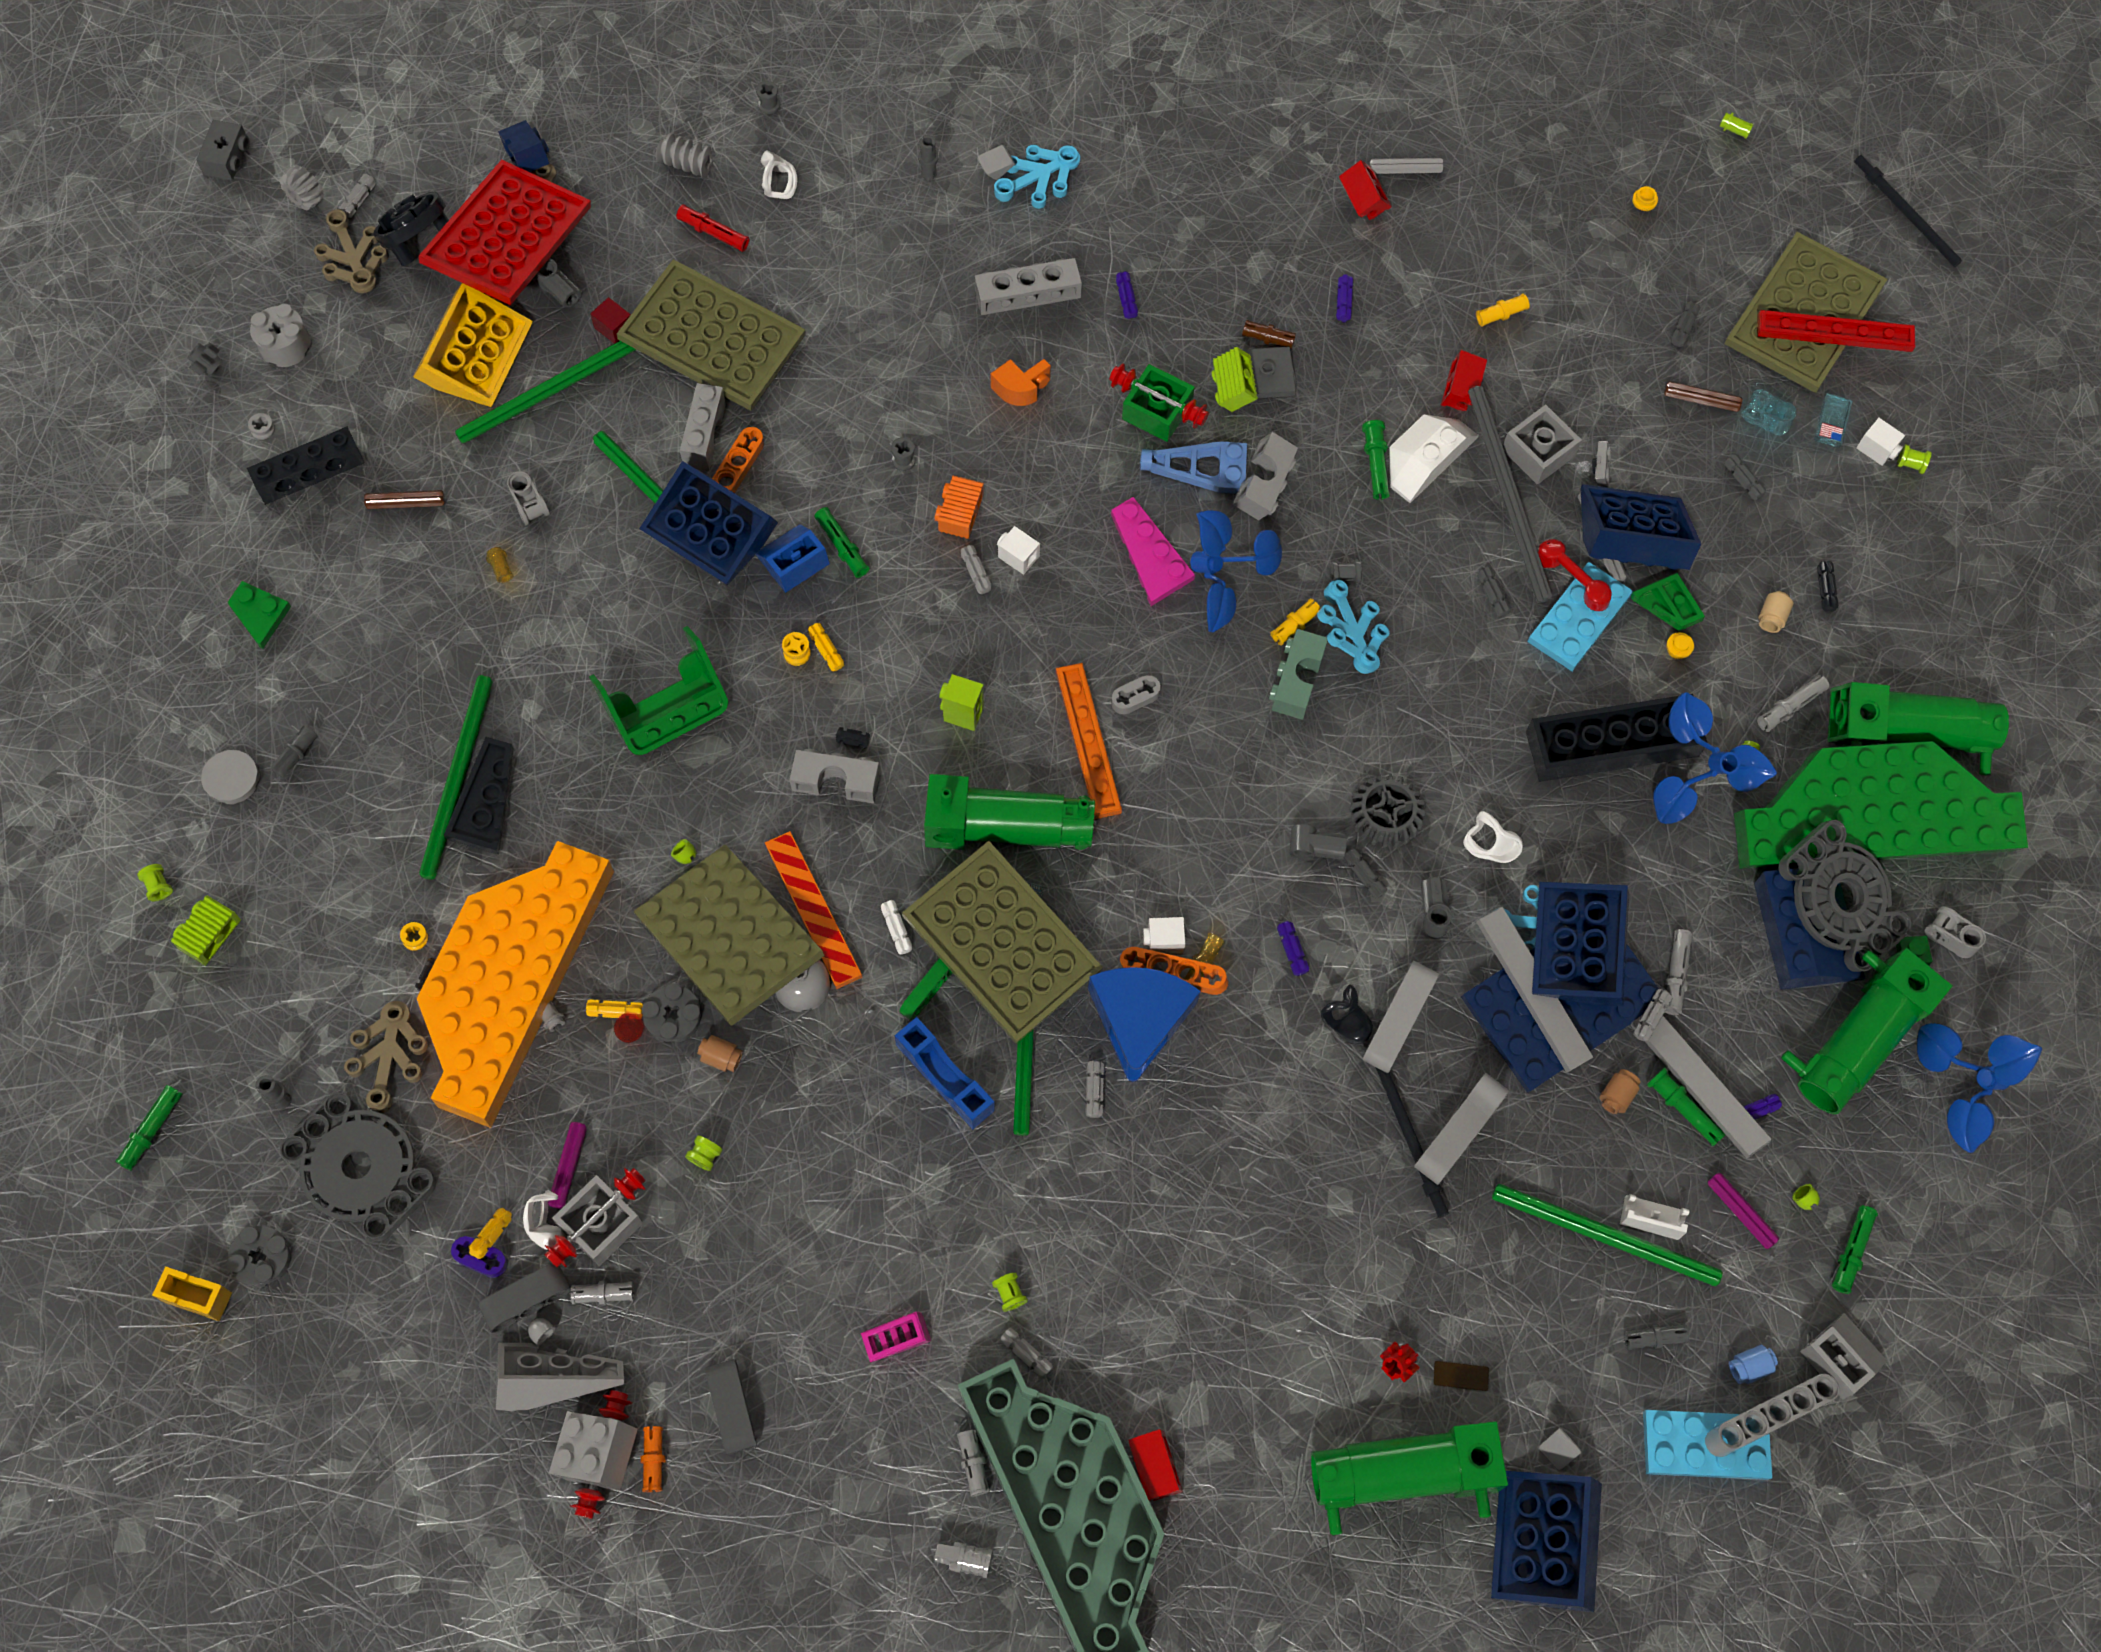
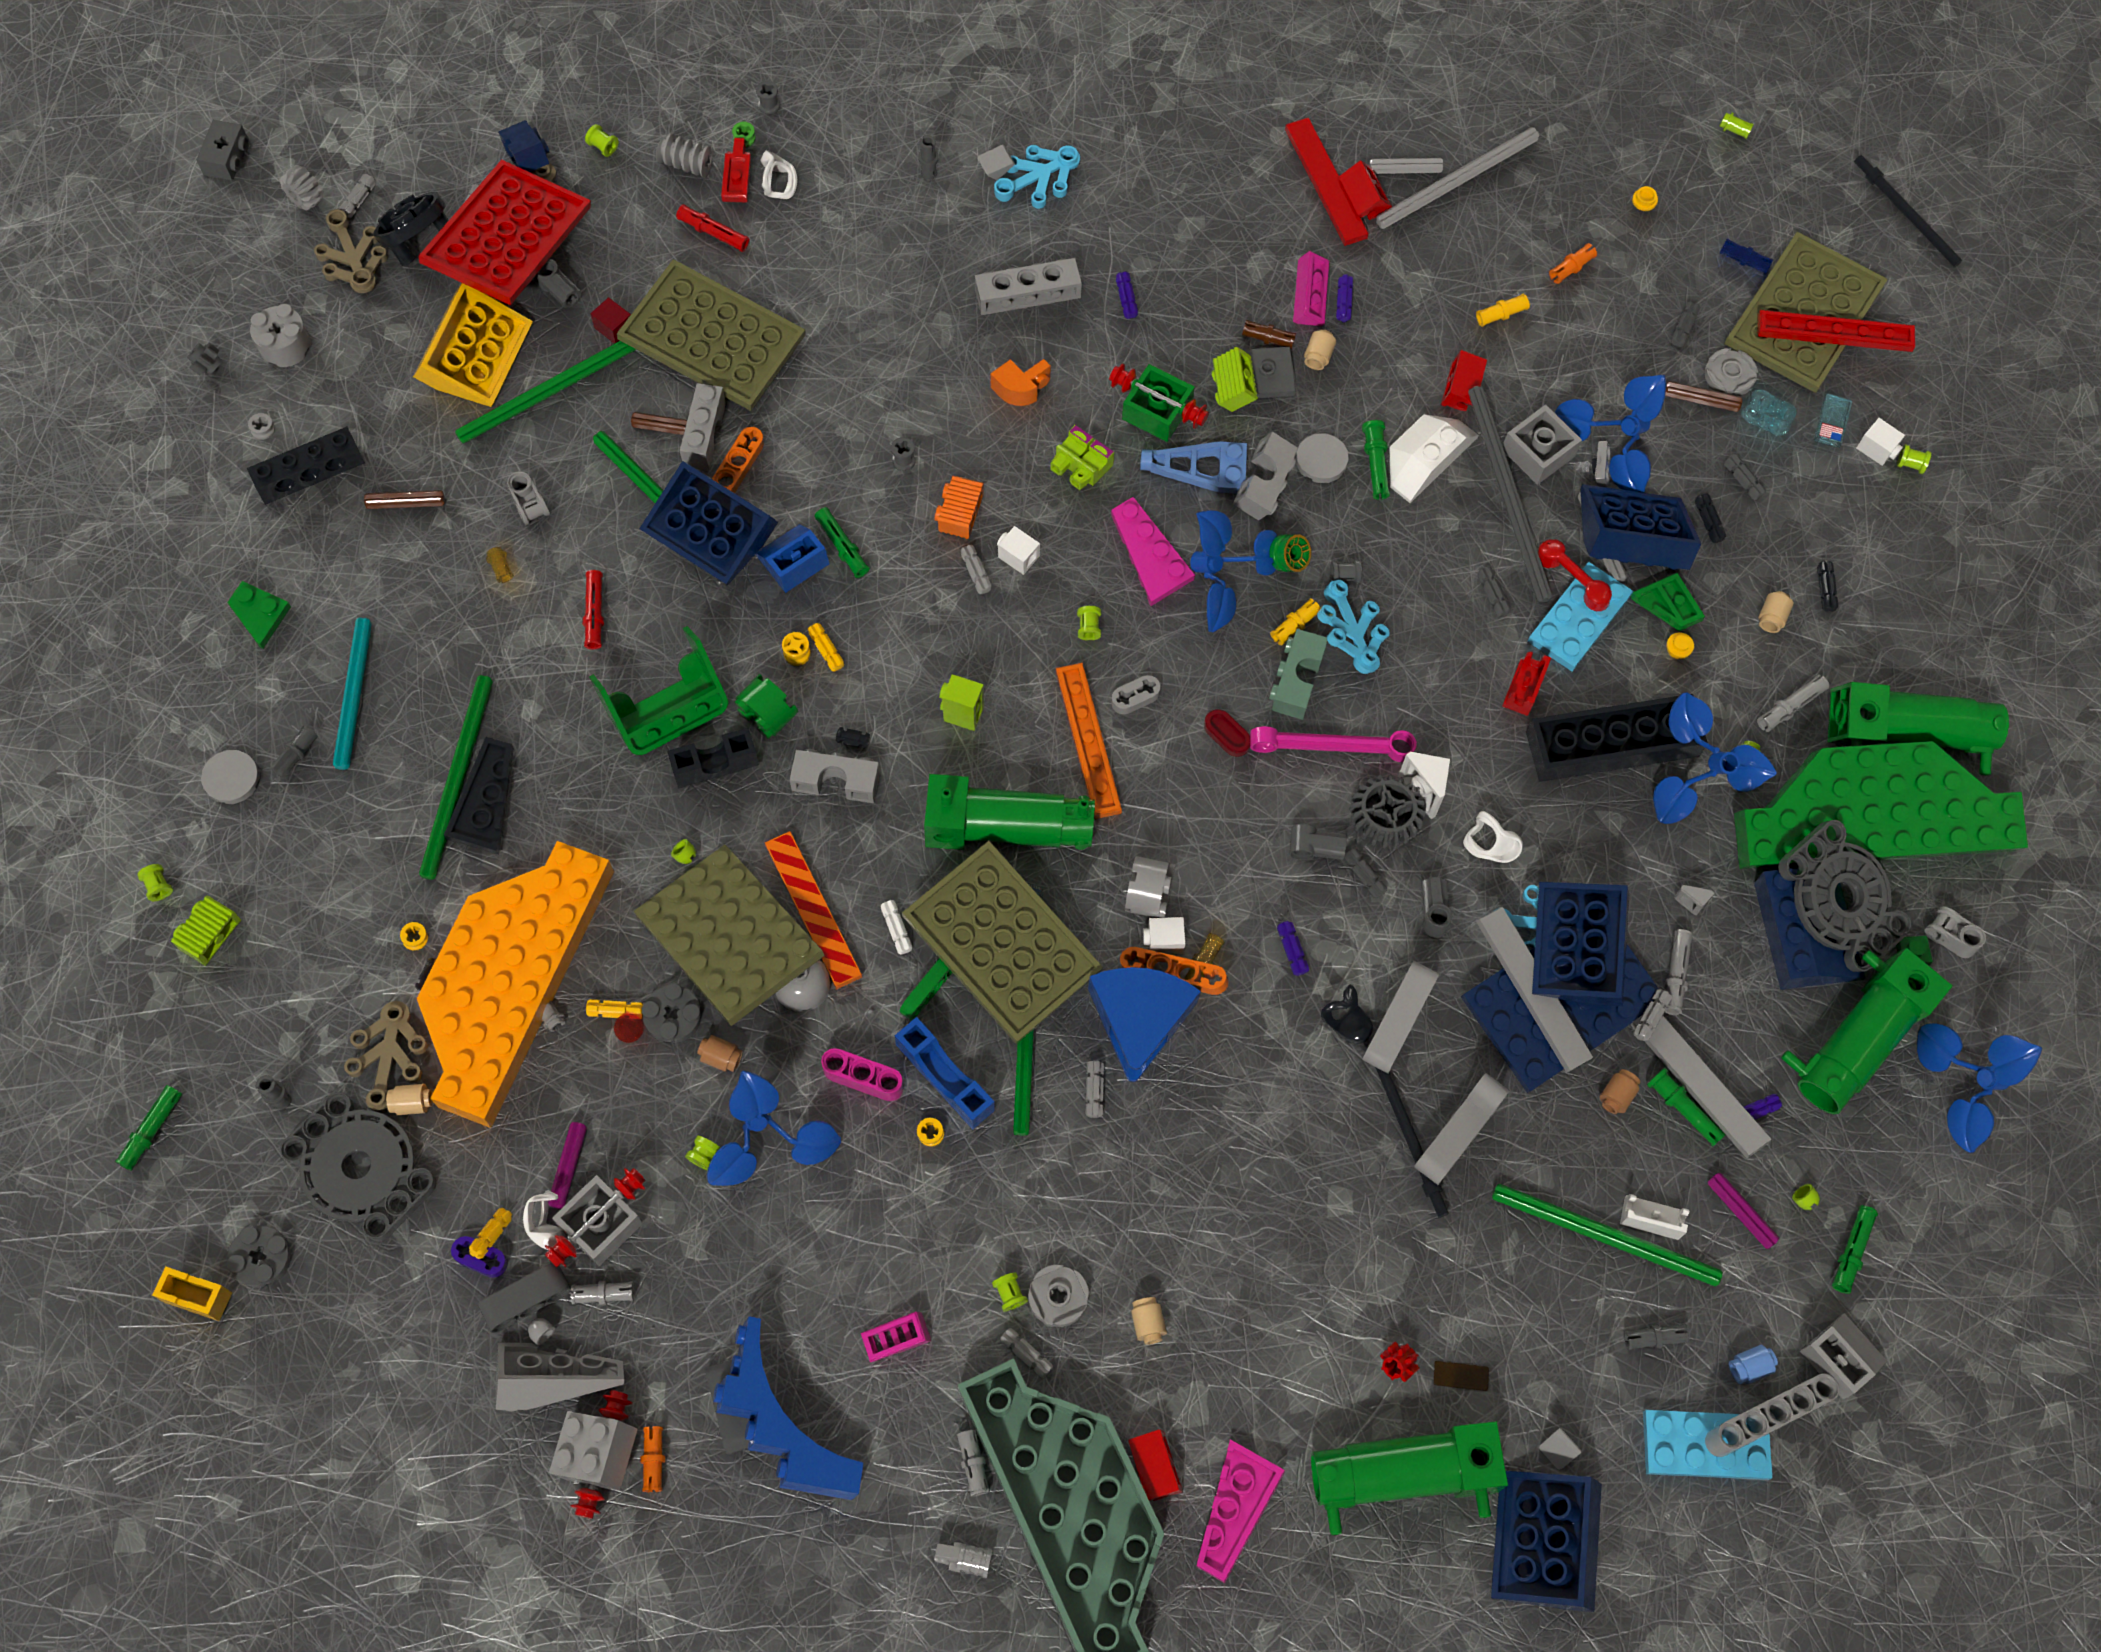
(352, 694): none -> teal axle
(409, 1099): none -> tan brick
(593, 636): none -> red pin
(597, 137): none -> lime bush
(658, 423): none -> reddish brown axle
(699, 765): none -> black arch
(736, 173): none -> red hinge
(747, 129): none -> bright green bush
(748, 1395): none -> blue arch
(751, 1103): none -> blue plant
(765, 705): none -> green brick
(852, 1064): none -> dark pink beam
(937, 1126): none -> yellow bush
(1050, 1311): none -> light grey plate
(1084, 457): none -> lime hips
(1089, 623): none -> lime bush
(1148, 1320): none -> tan brick
(1149, 887): none -> light grey brick
(1227, 733): none -> dark red tile
(1240, 1500): none -> dark pink wing
(1268, 739): none -> dark pink piece
(1290, 553): none -> green wheel
(1311, 290): none -> dark pink slope
(1319, 349): none -> tan brick
(1322, 458): none -> light grey tile
(1326, 181): none -> red tile
(1428, 776): none -> white slope
(1457, 178): none -> light grey axle
(1526, 684): none -> red hinge
(1573, 263): none -> orange pin
(1645, 397): none -> blue plant
(1693, 898): none -> light grey slope
(1710, 518): none -> black axle
(1731, 372): none -> light grey tile
(1746, 256): none -> clear blue pin

